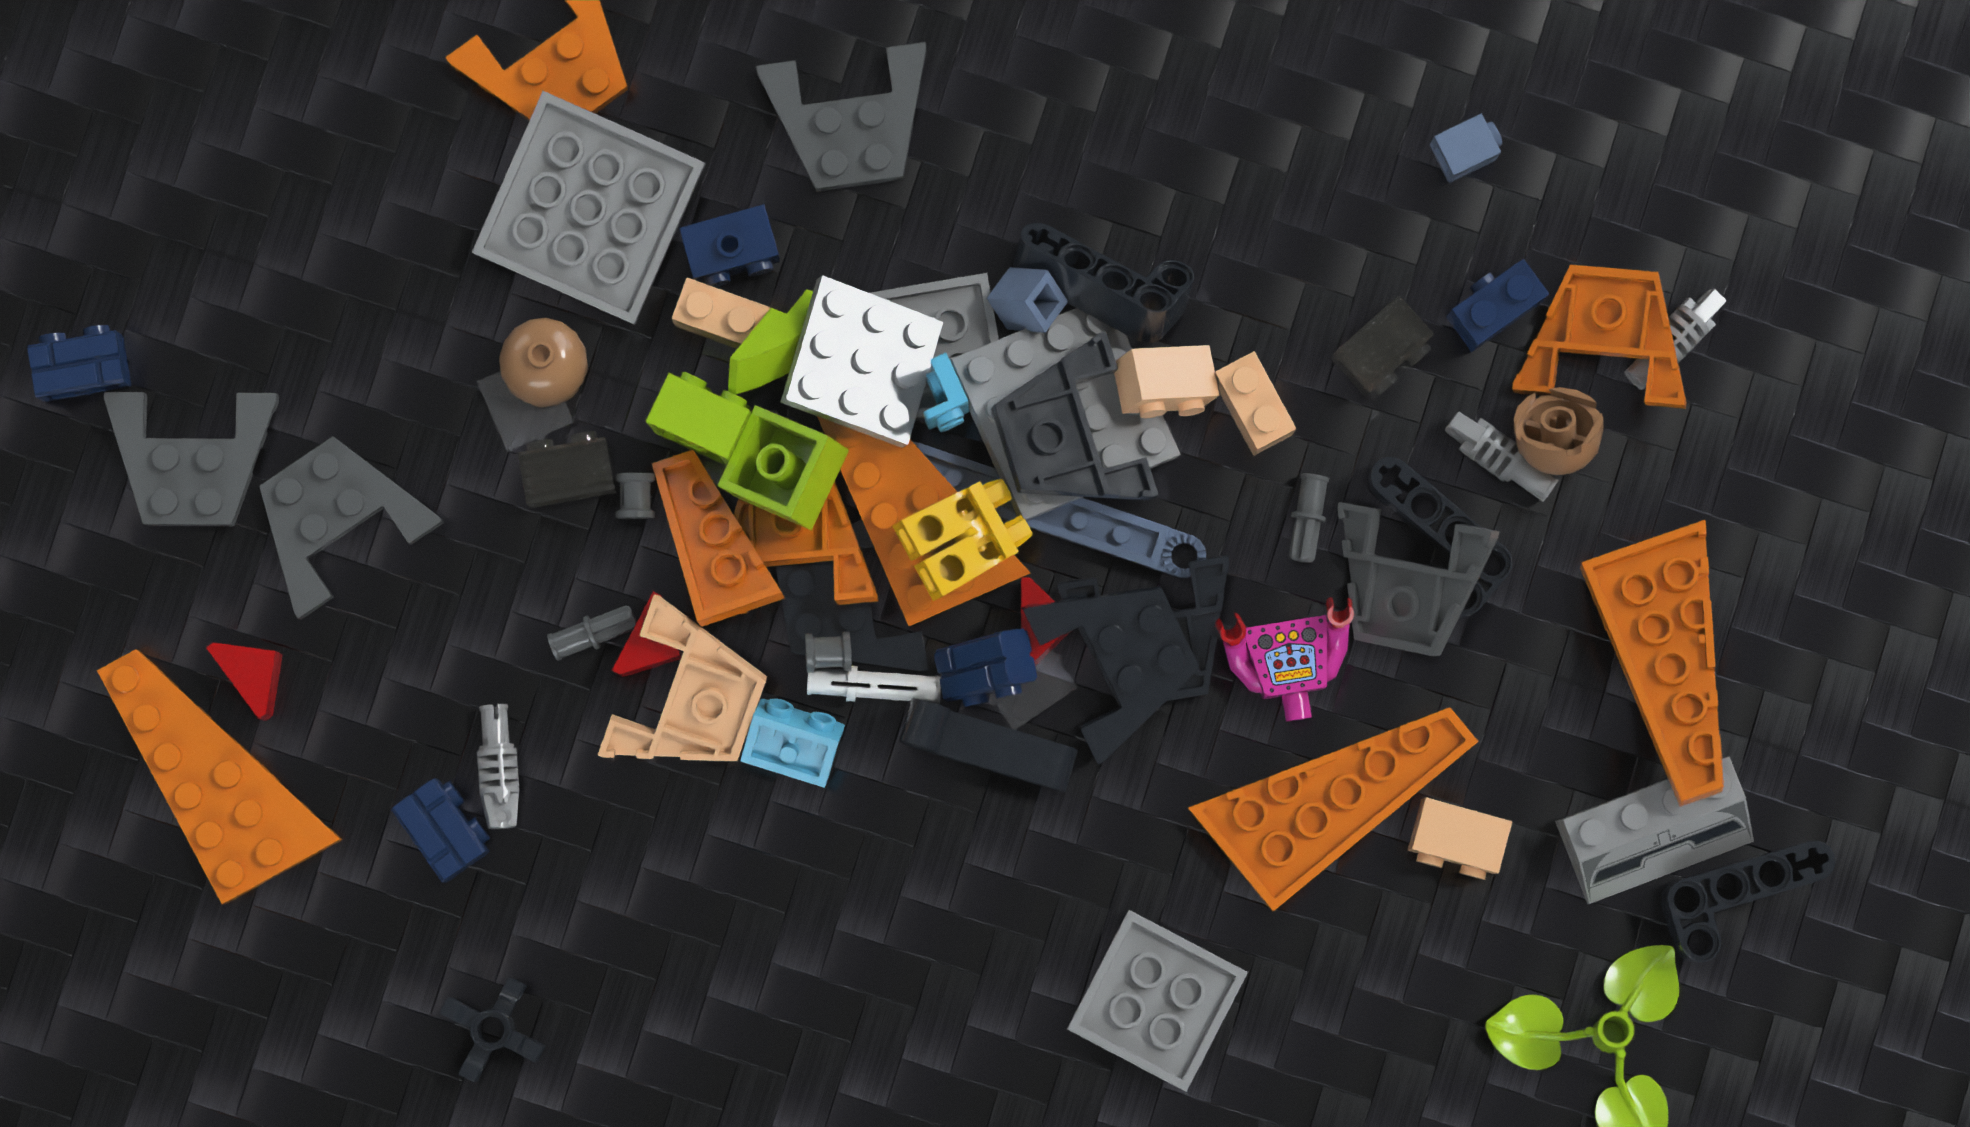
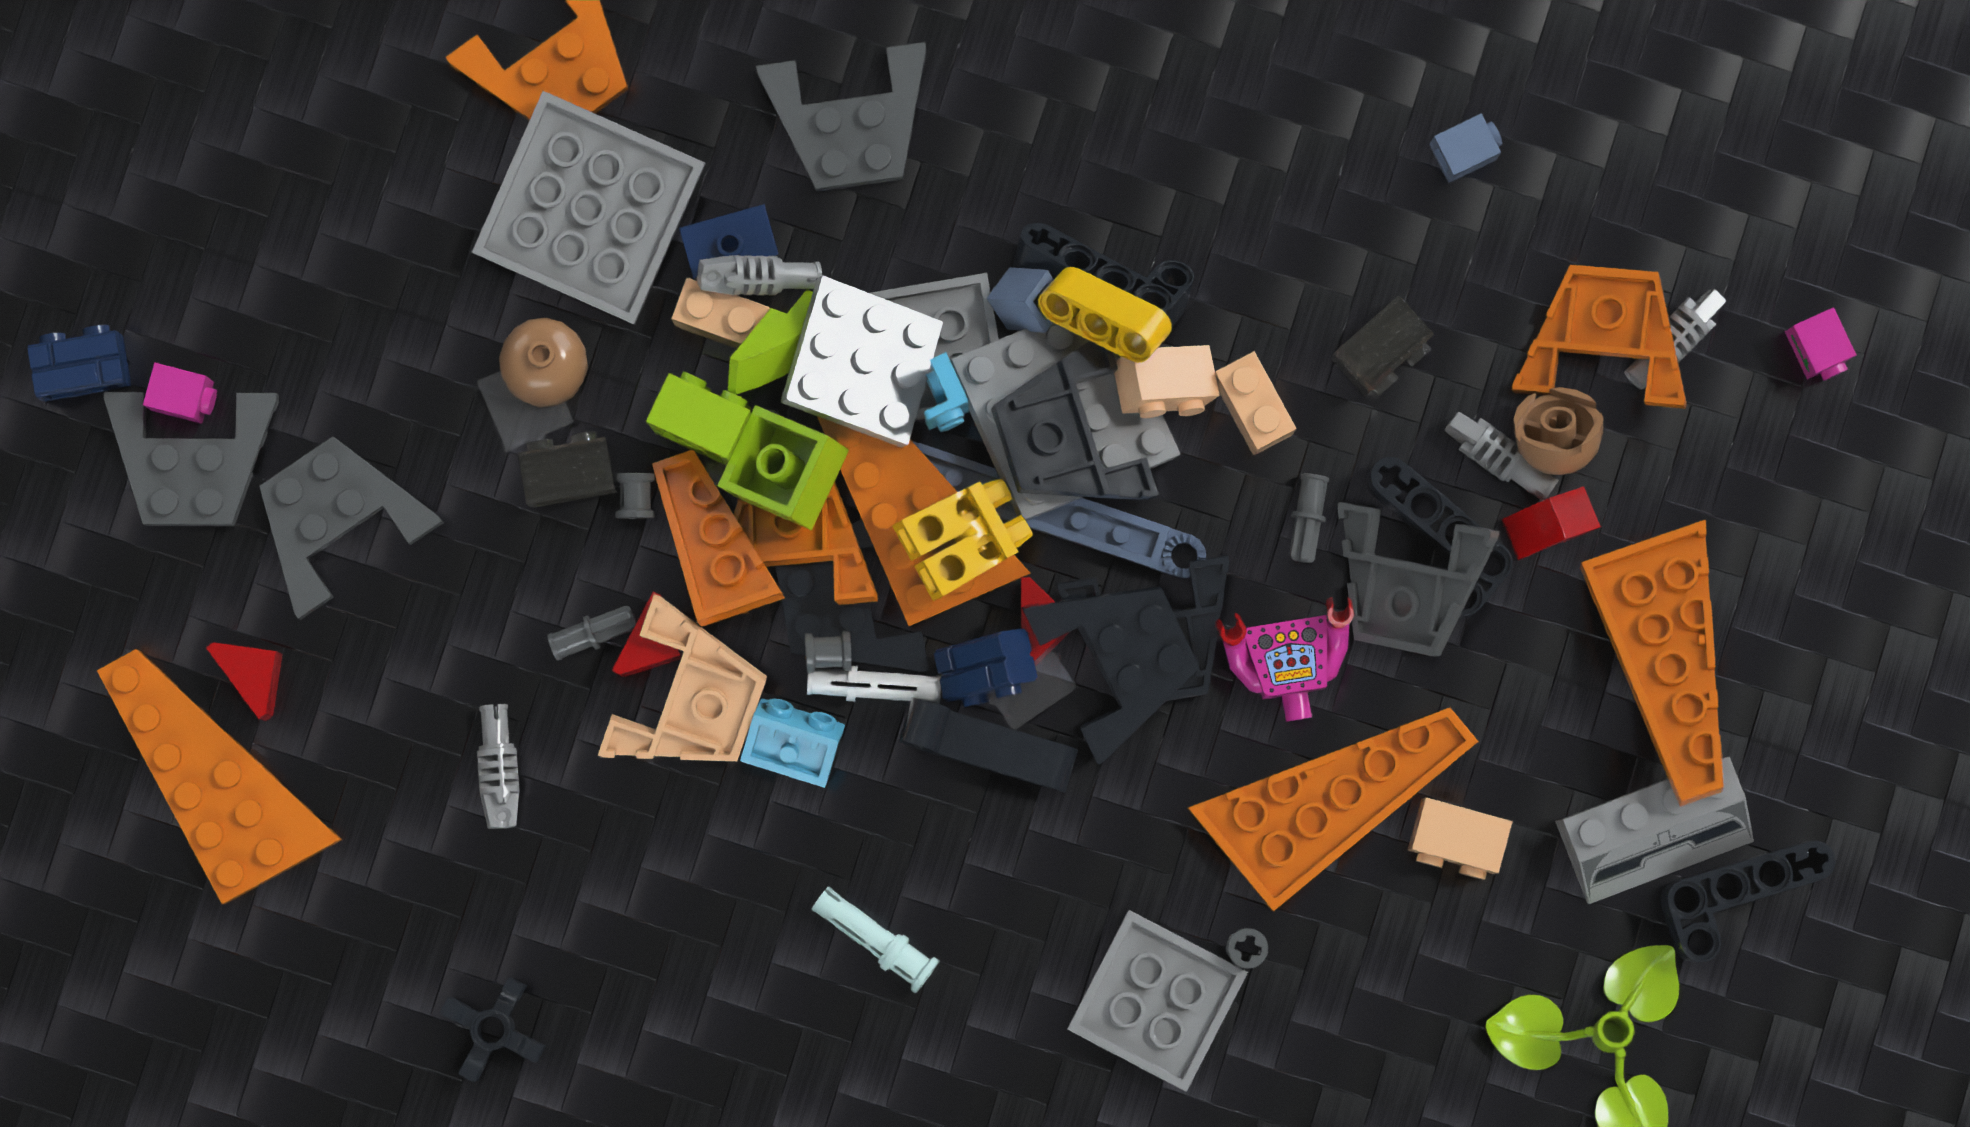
(180, 393): none -> dark pink brick
(441, 829): dark blue brick -> none
(755, 275): none -> light grey hinge
(891, 950): none -> light aqua pin
(1104, 314): none -> yellow beam
(1257, 940): none -> dark grey bush
(1496, 304): dark blue brick -> none
(1550, 522): none -> red slope
(1821, 345): none -> dark pink brick

